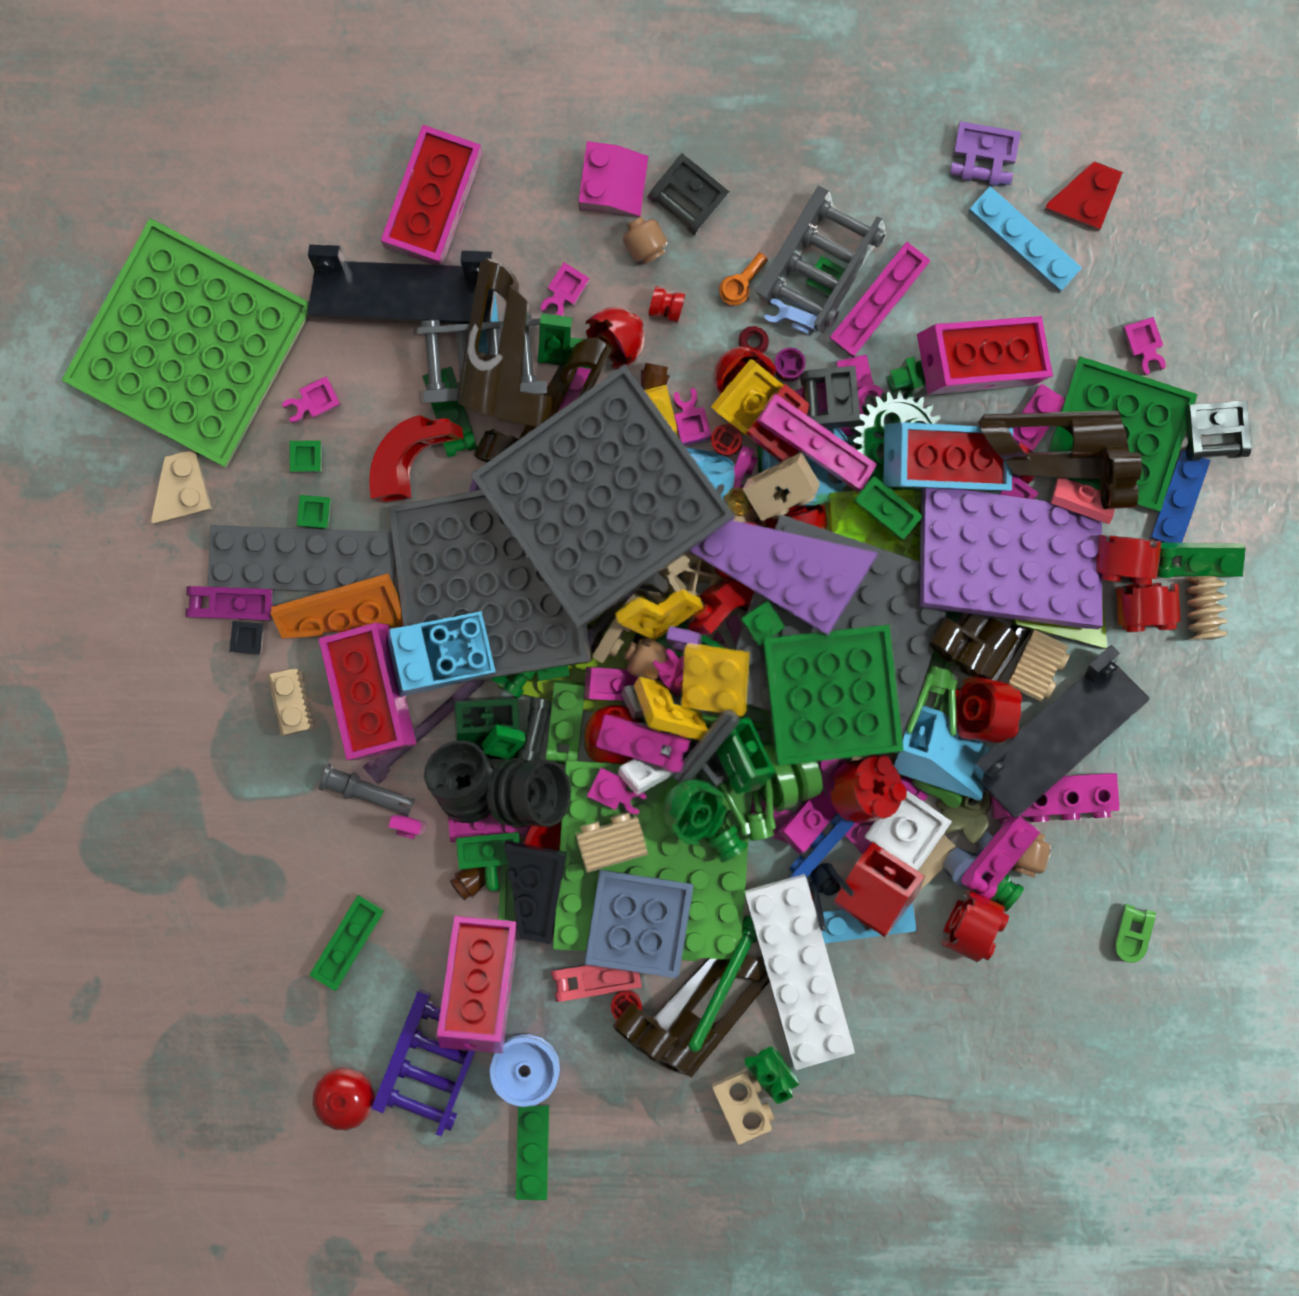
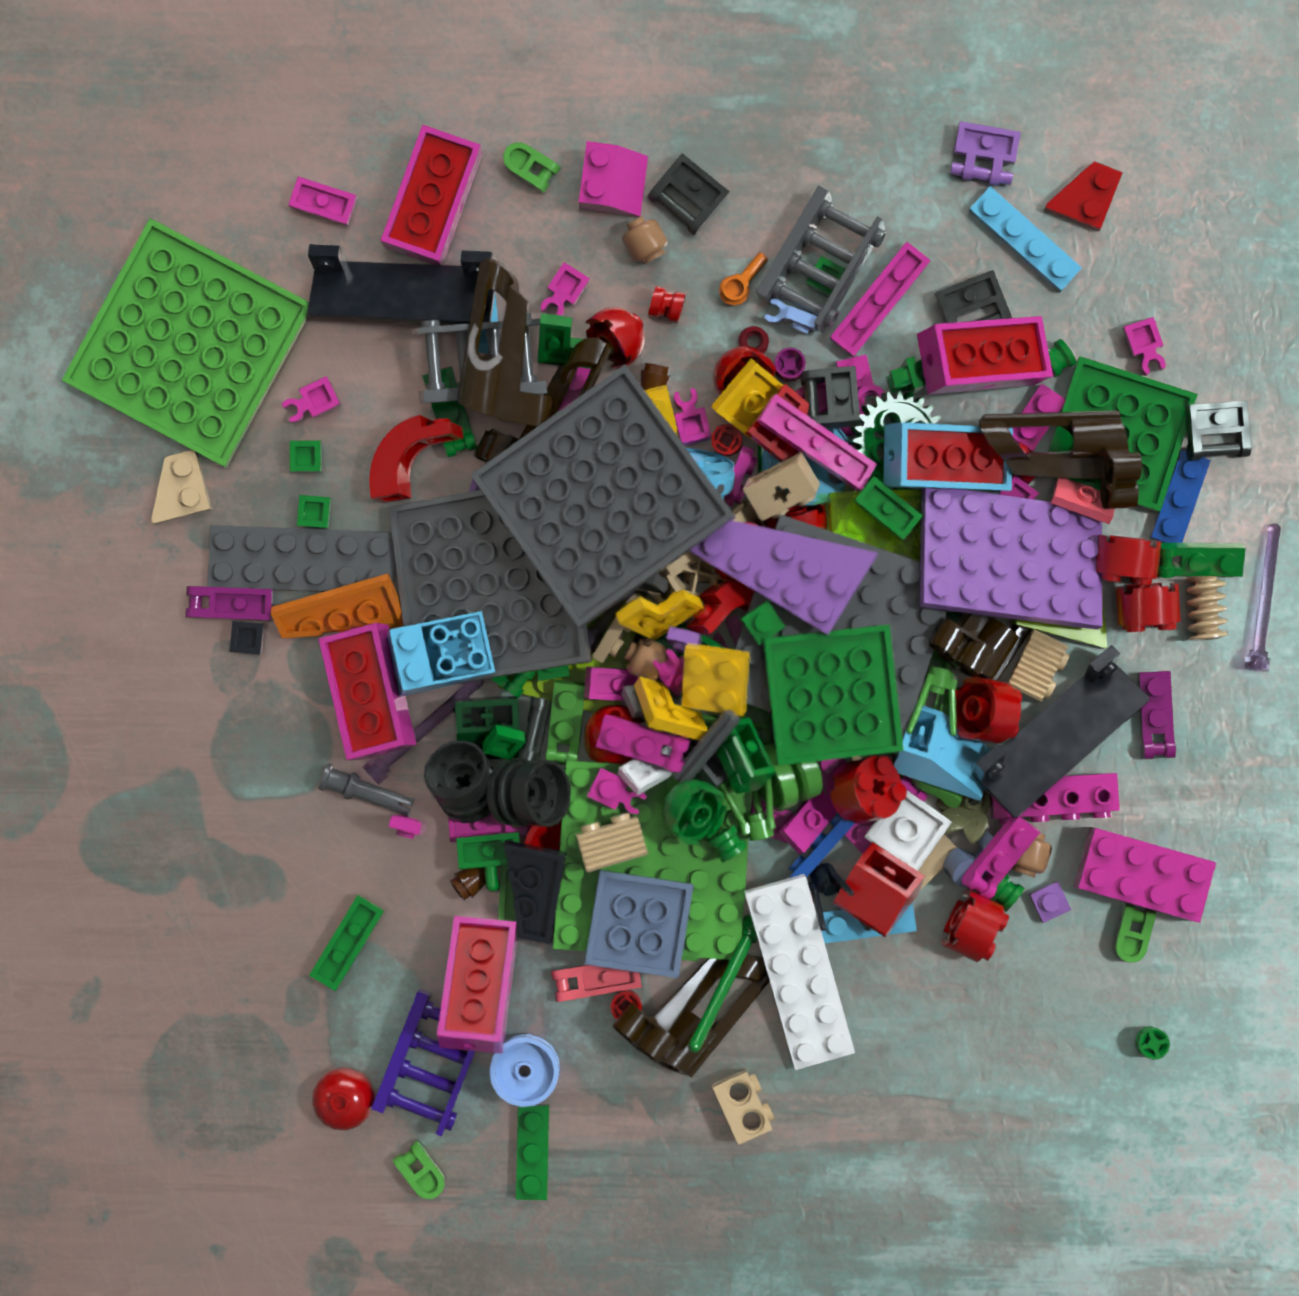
(290, 702): tan brick -> none
(322, 201): none -> dark pink plate
(428, 1180): none -> bright green plate
(520, 159): none -> bright green plate
(738, 501): clear yellow plate -> none
(773, 1074): green hips -> none
(973, 296): none -> pearl dark grey plate
(1049, 902): none -> medium lavender plate
(1060, 357): none -> green wheel
(1144, 874): none -> dark pink brick
(1157, 714): none -> magenta plate
(1158, 1042): none -> green wheel
(1258, 657): none -> clear purple piece

